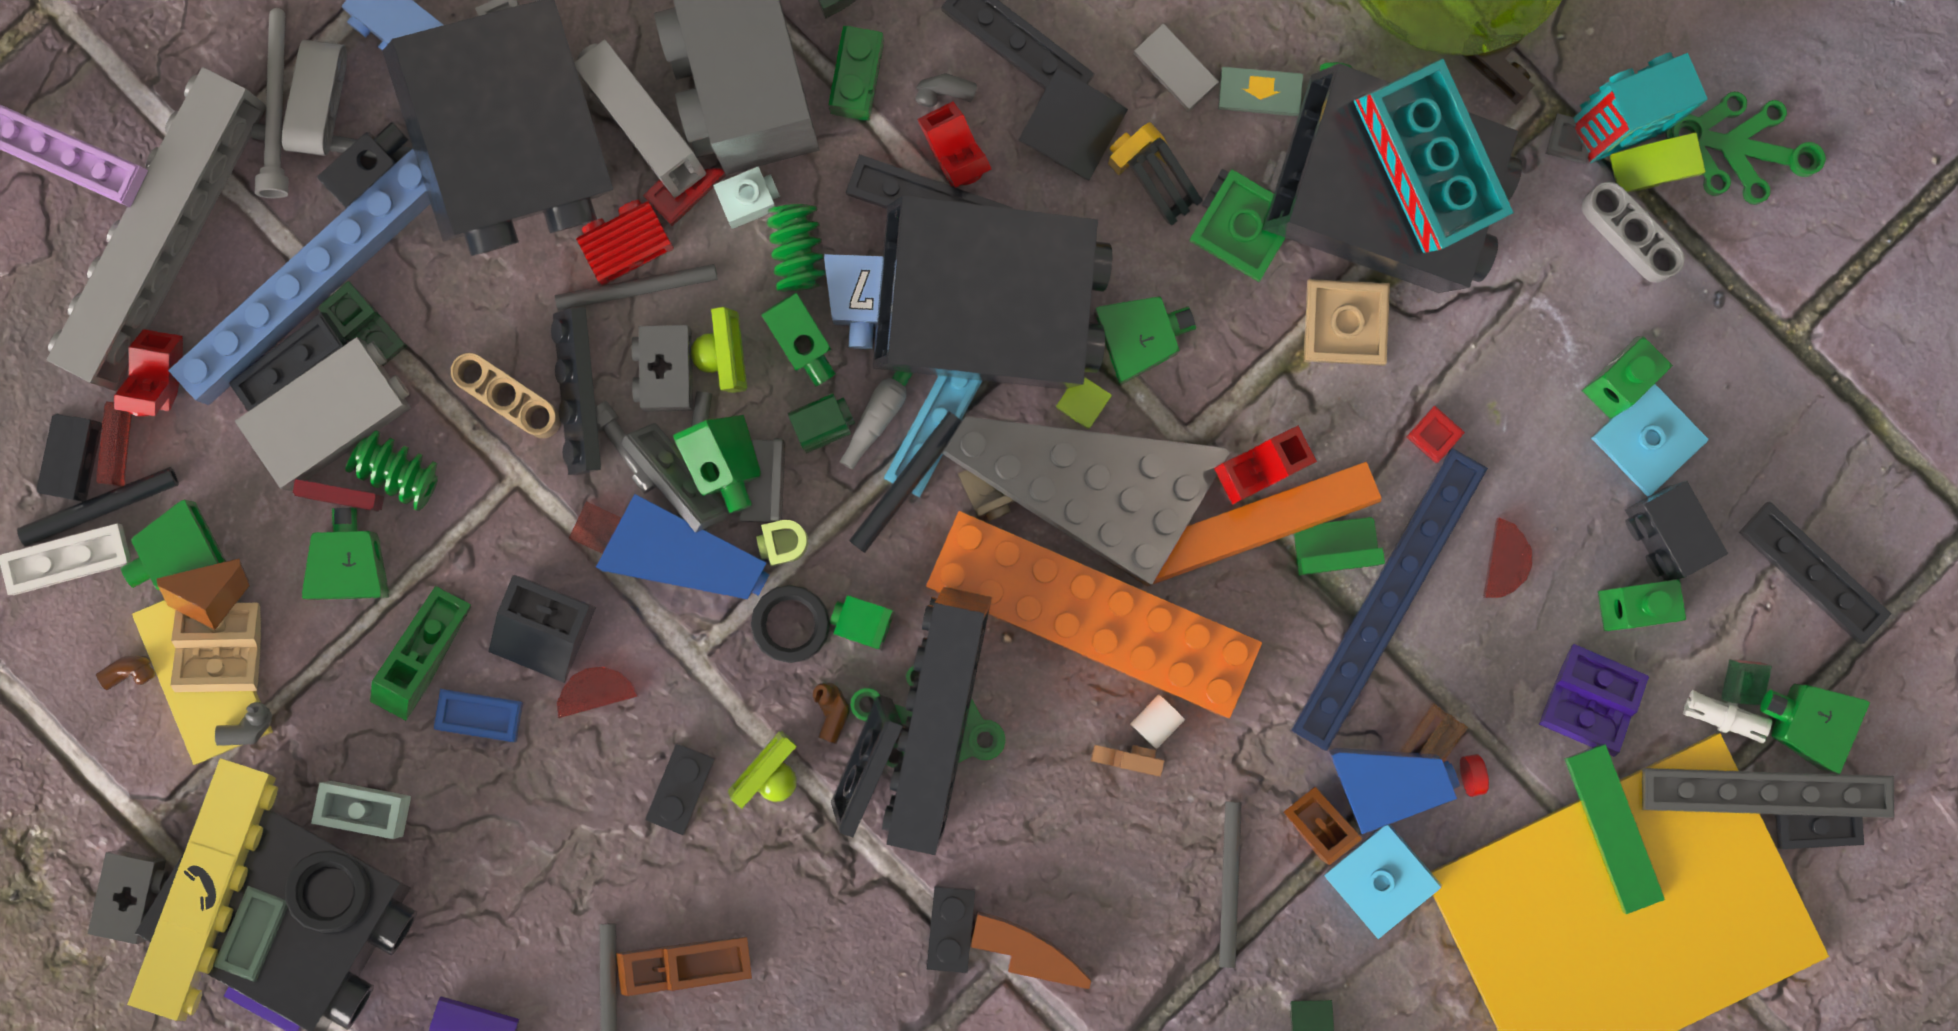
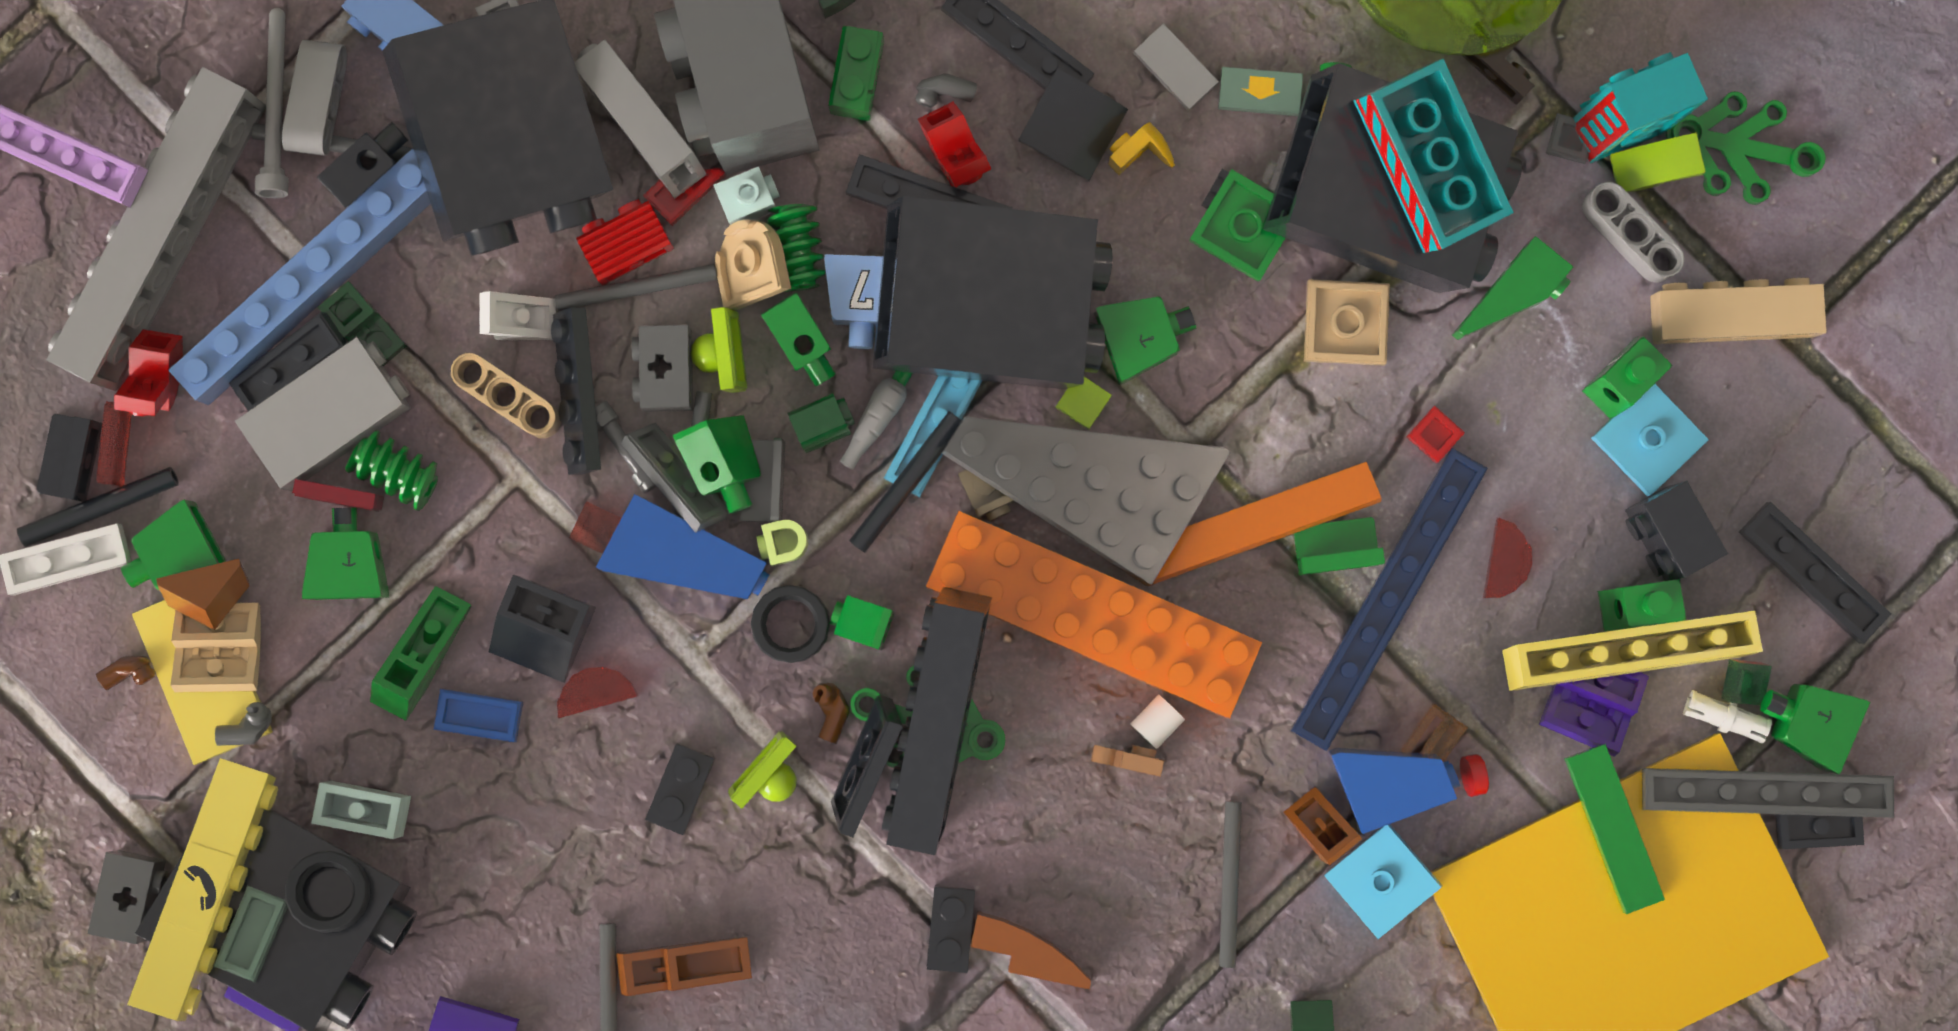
(516, 316): none -> white slope
(750, 264): none -> tan tile
(1181, 204): black tile -> none
(1265, 464): red brick -> none
(1526, 282): none -> green slope
(1632, 650): none -> light yellow brick
(1738, 312): none -> tan brick

